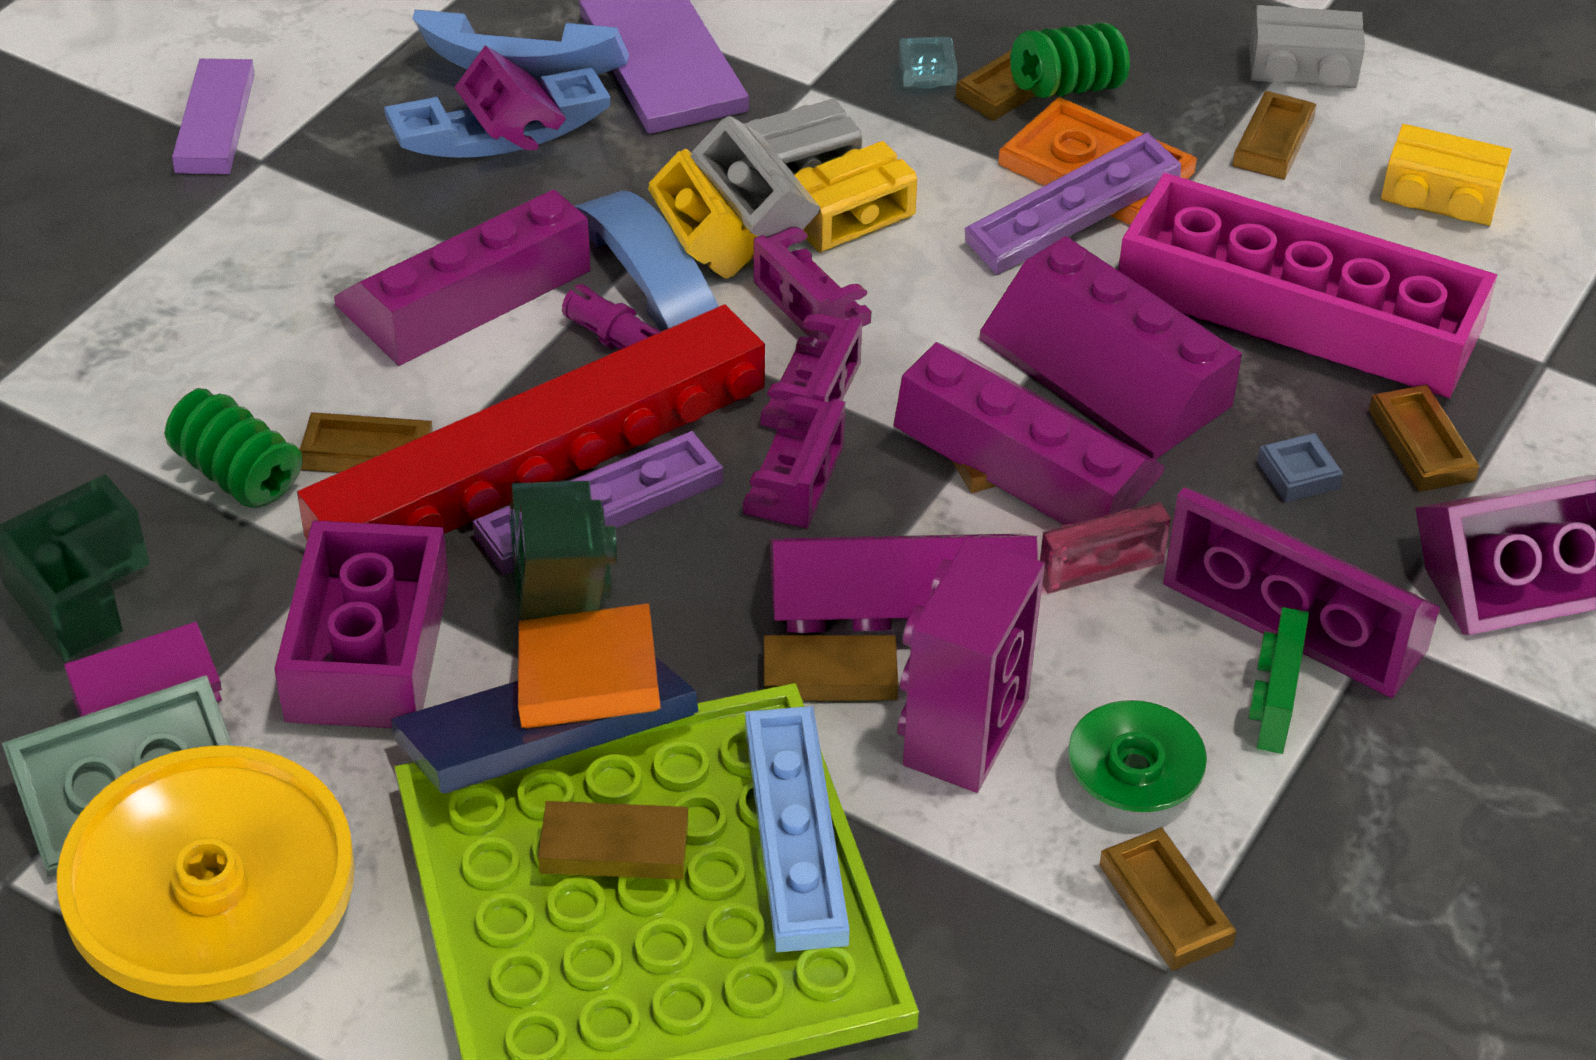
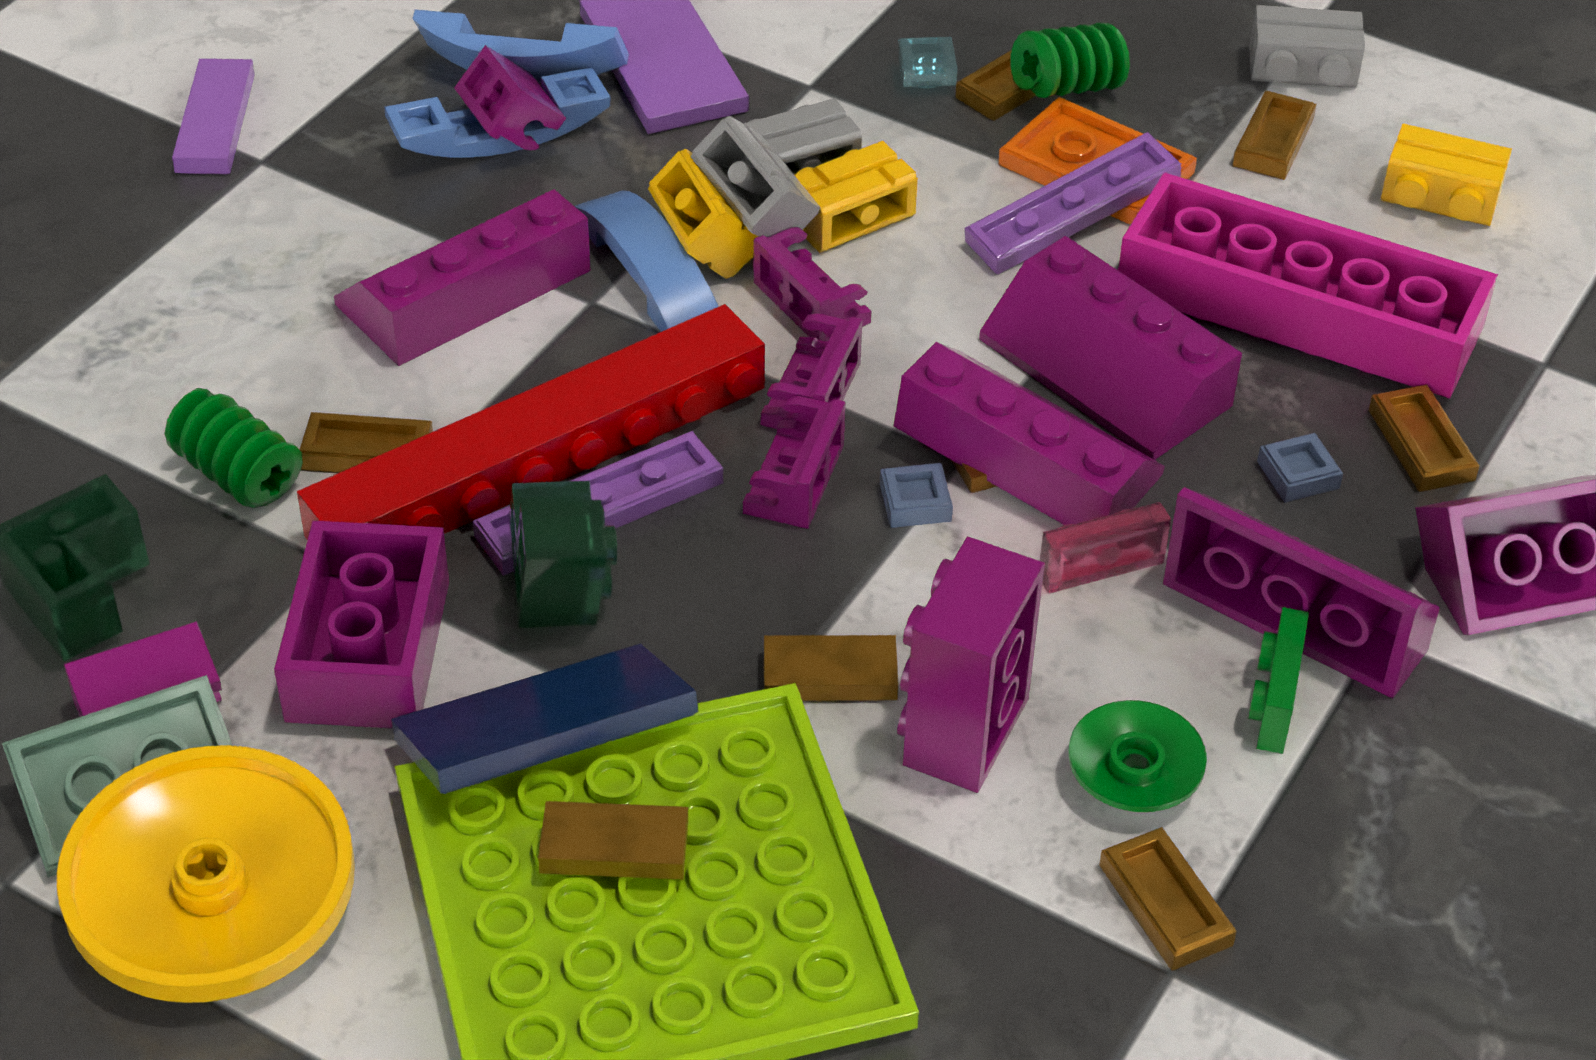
(587, 666): orange tile -> none
(611, 322): magenta pin -> none
(796, 830): light blue tile -> none
(864, 576): magenta slope -> none
(916, 495): none -> sand blue tile

